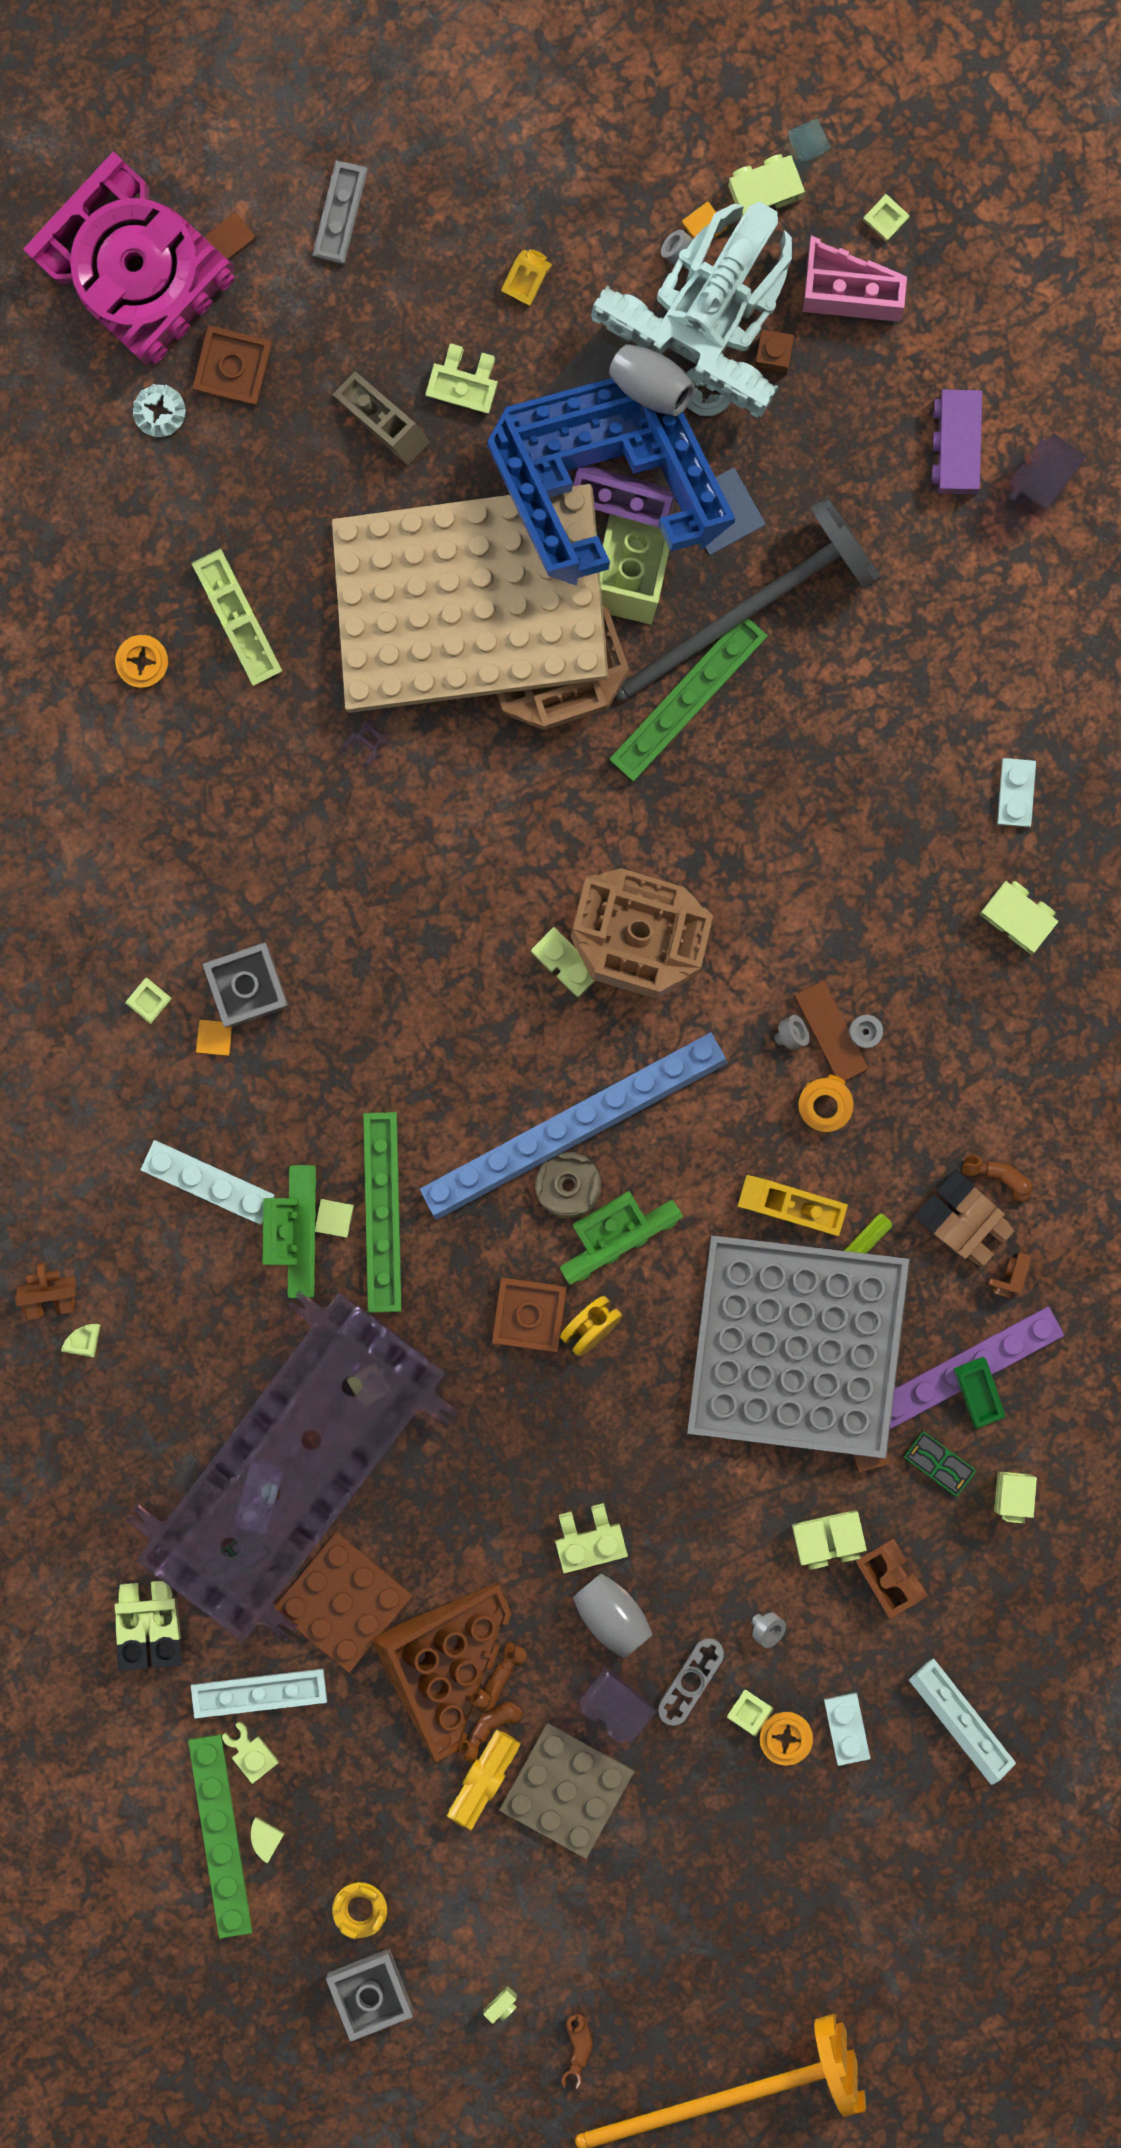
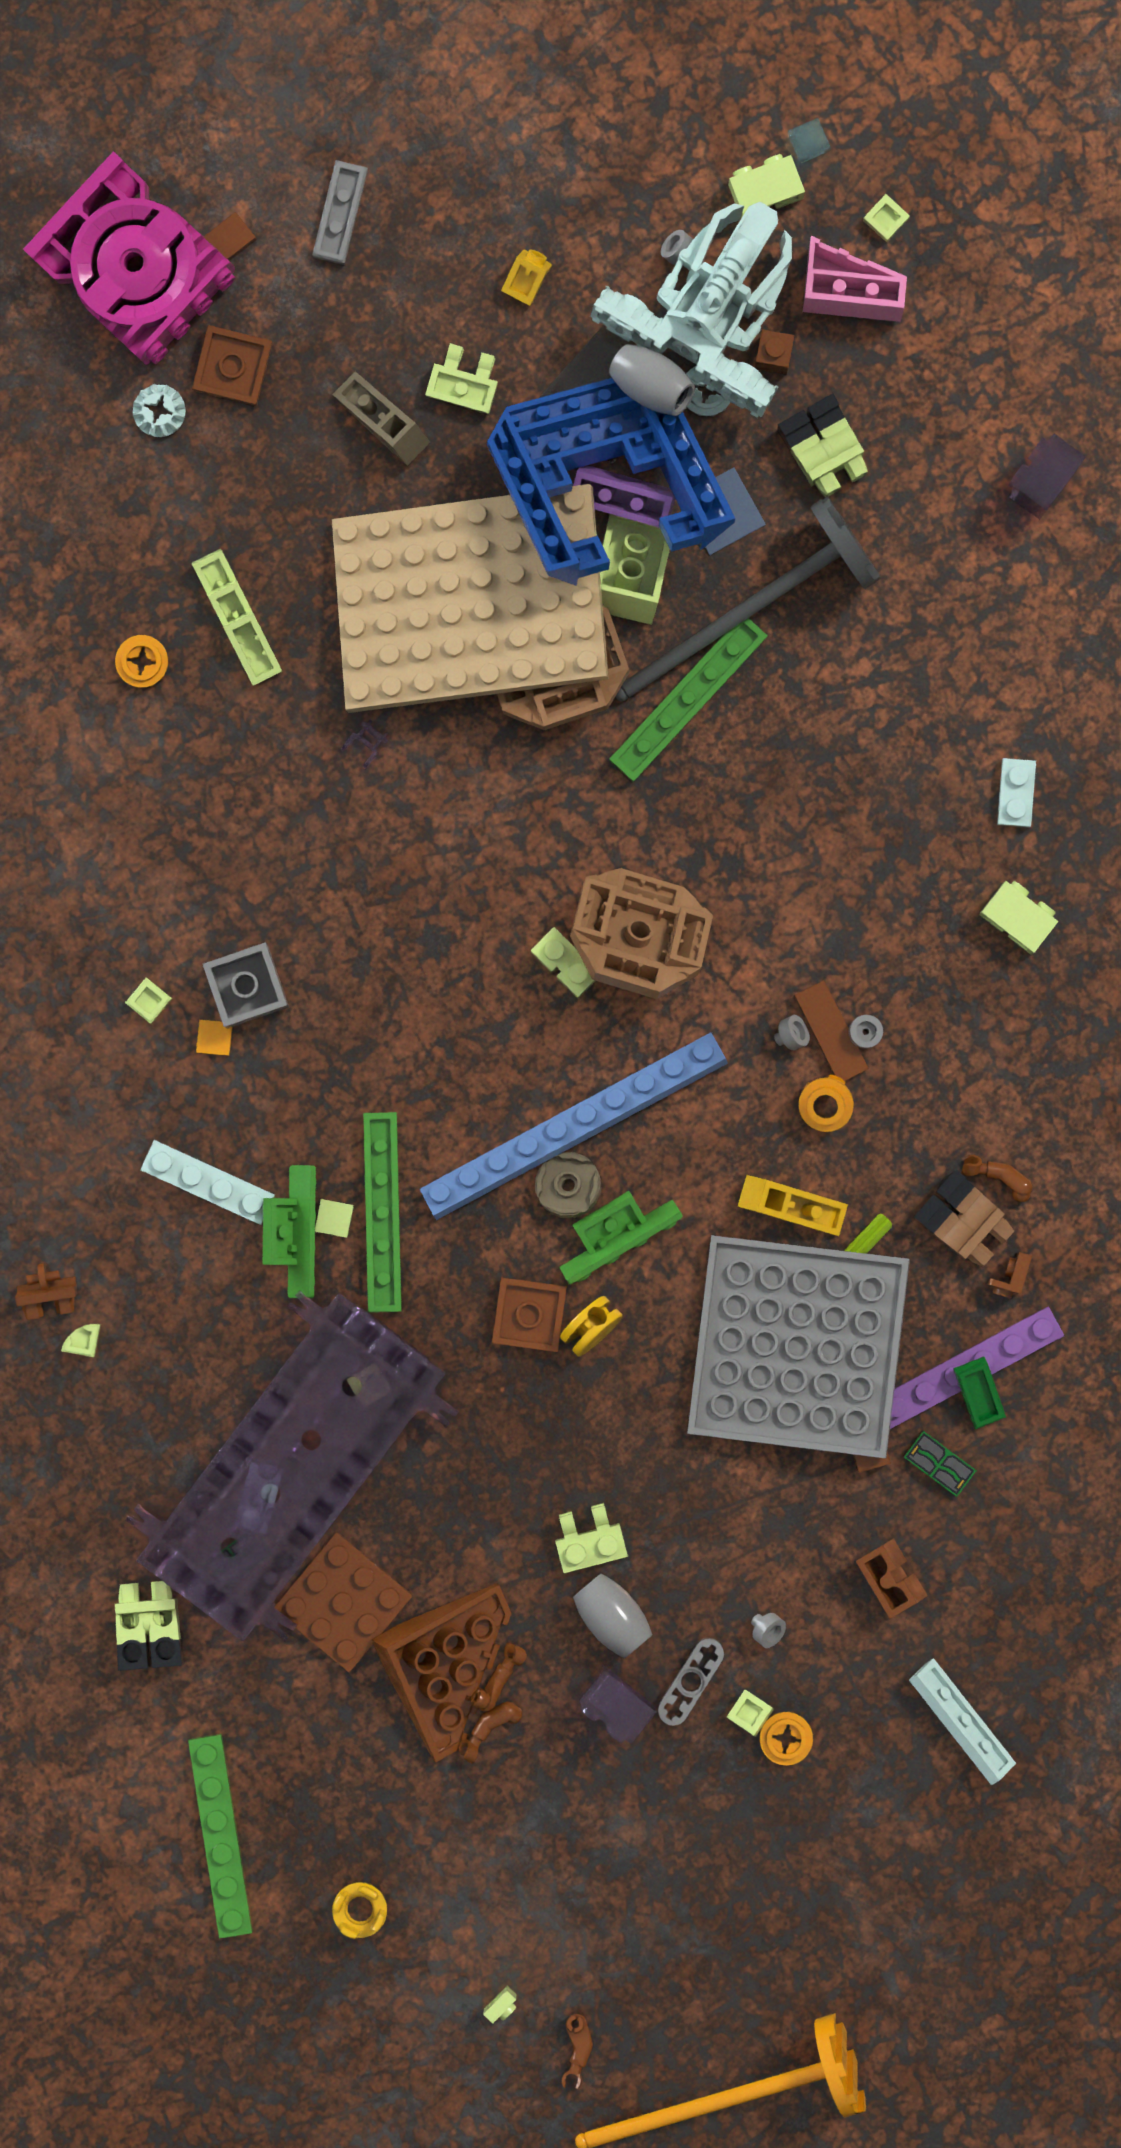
(253, 1756): yellowish green plate -> none
(259, 1693): light aqua plate -> none
(265, 1838): yellowish green tile -> none
(369, 1995): light grey brick -> none
(483, 1779): yellow piece -> none
(566, 1790): dark tan plate -> none
(699, 219): light orange tile -> none
(829, 1538): yellowish green piece -> none
(832, 453): none -> yellowish green hips
(847, 1729): light aqua plate -> none
(958, 441): medium lavender brick -> none
(1015, 1496): yellowish green piece -> none

